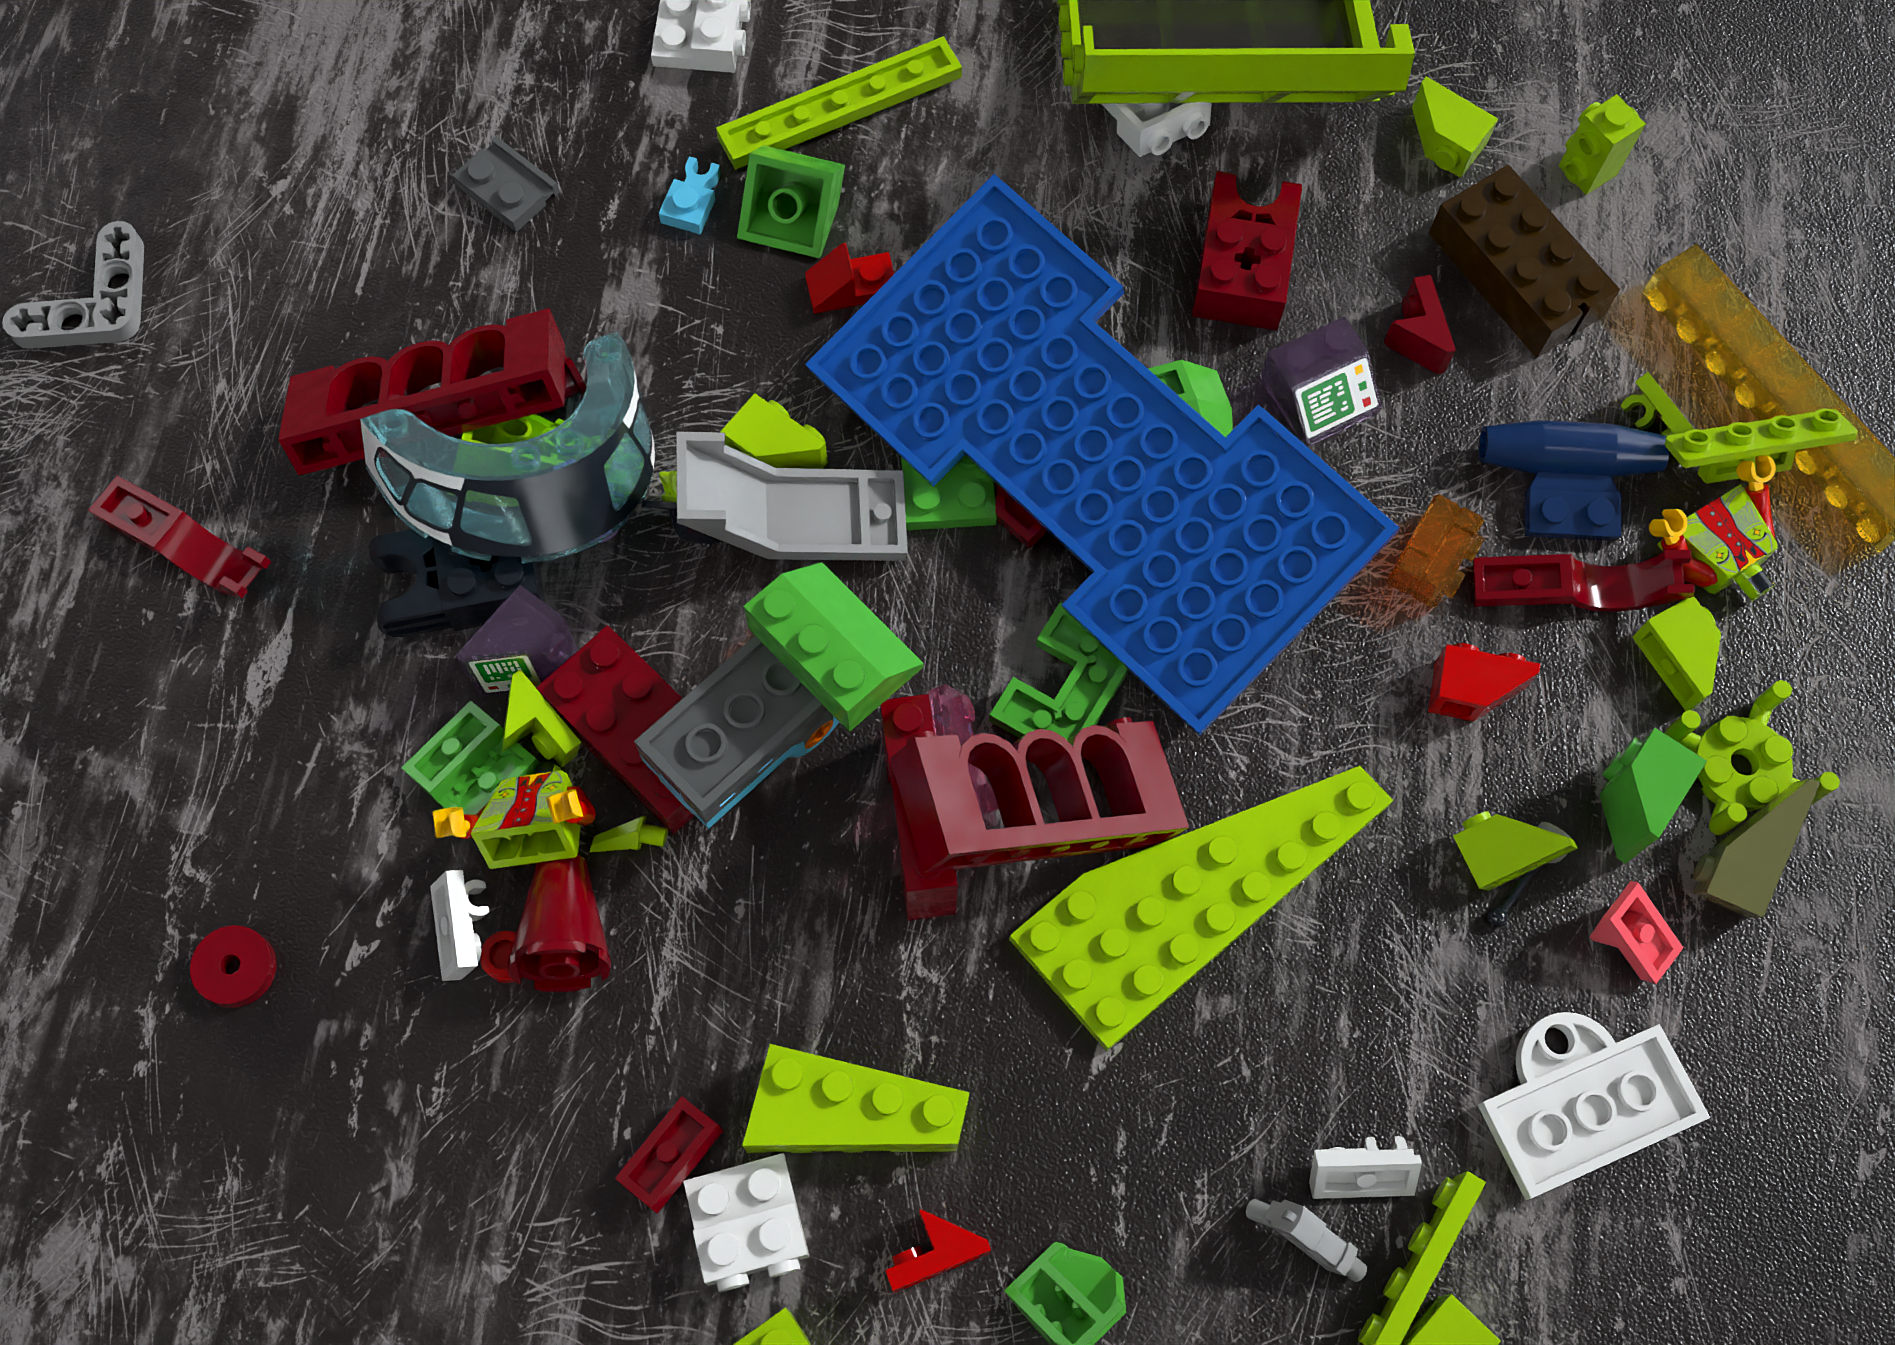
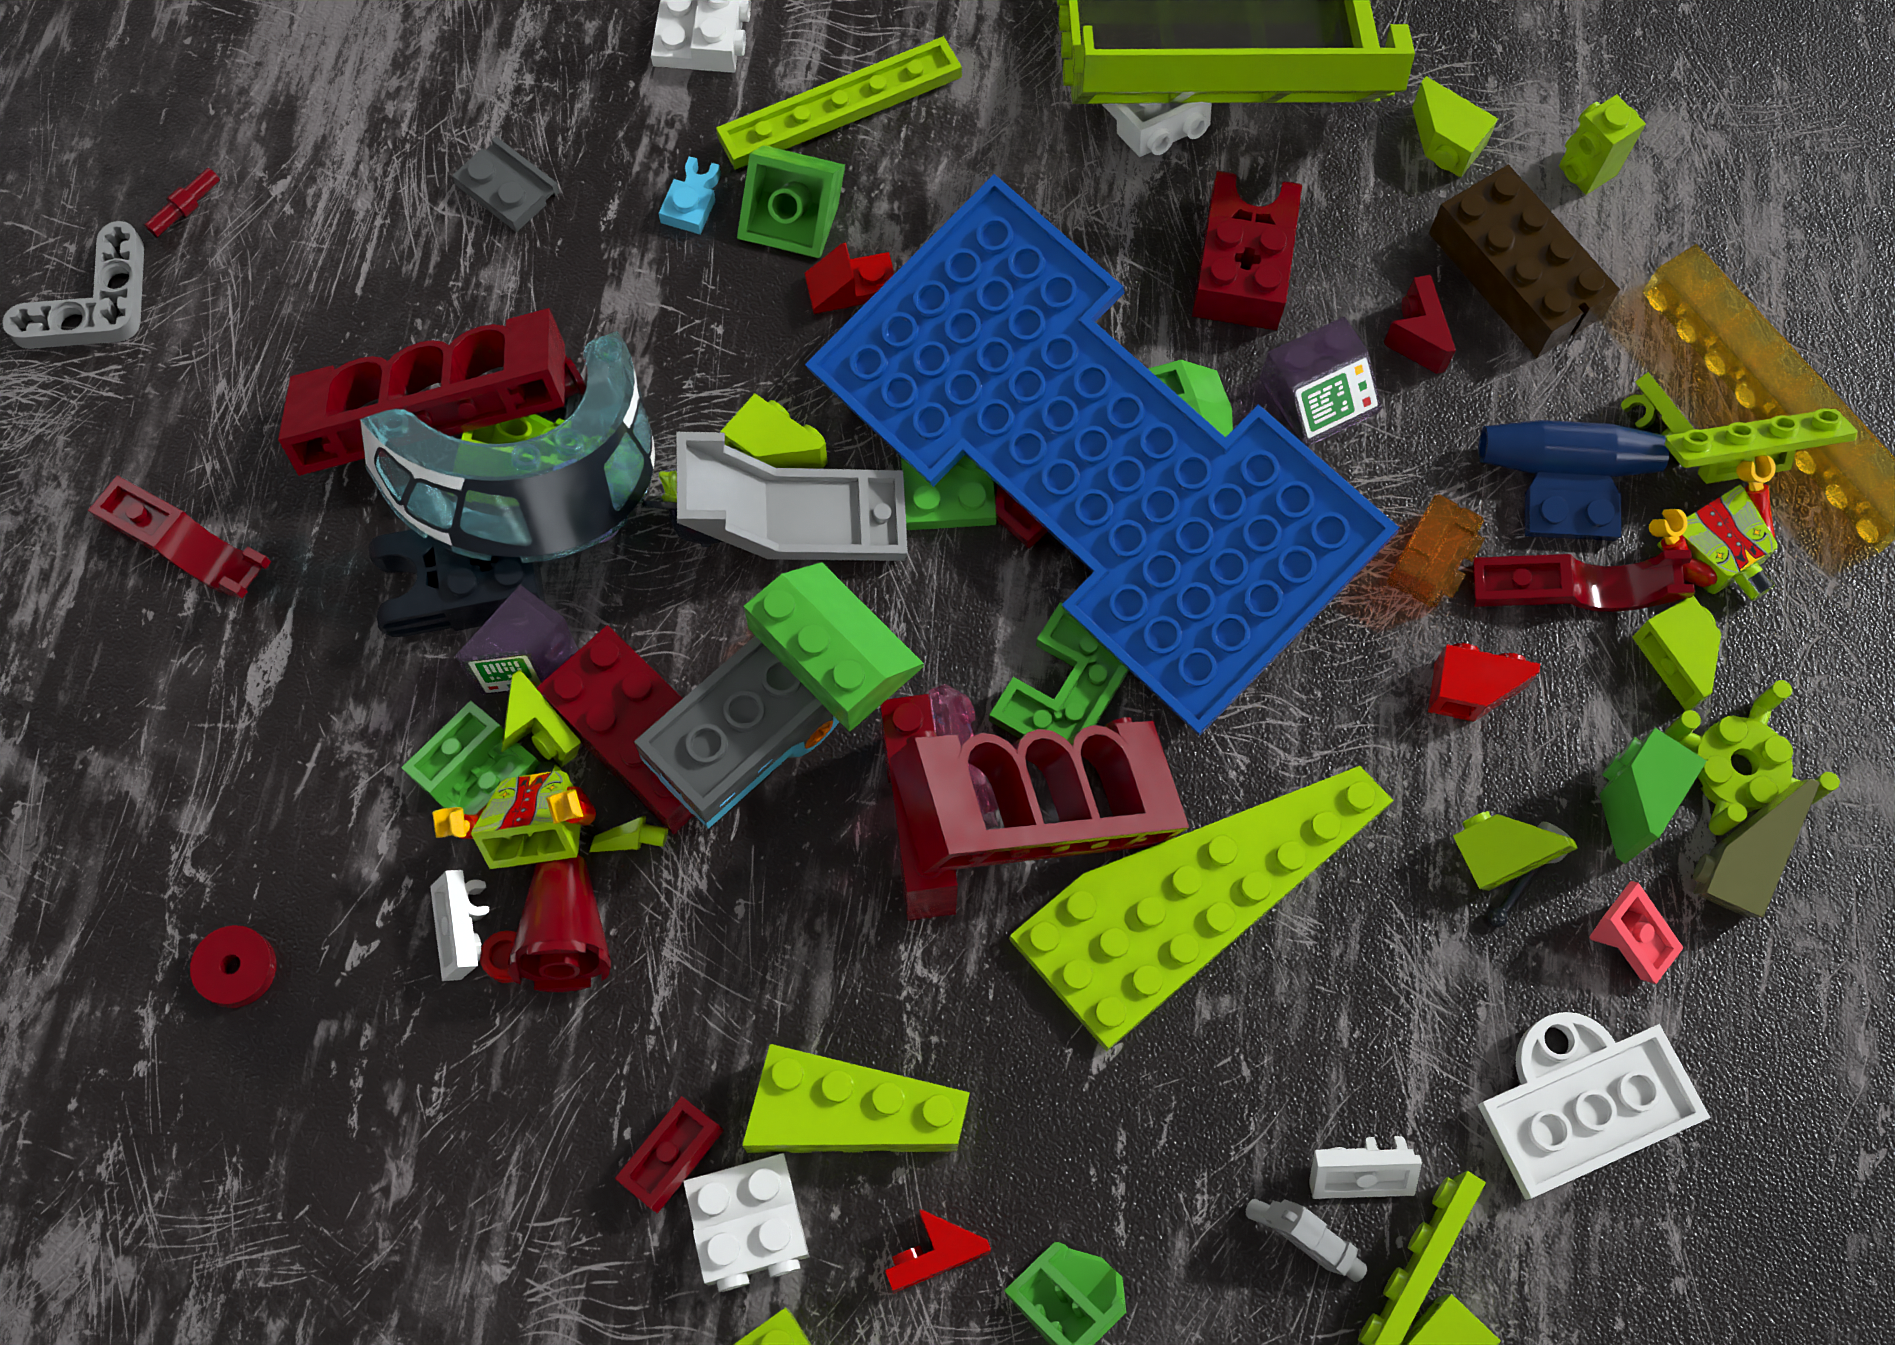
(182, 202): none -> dark red bar

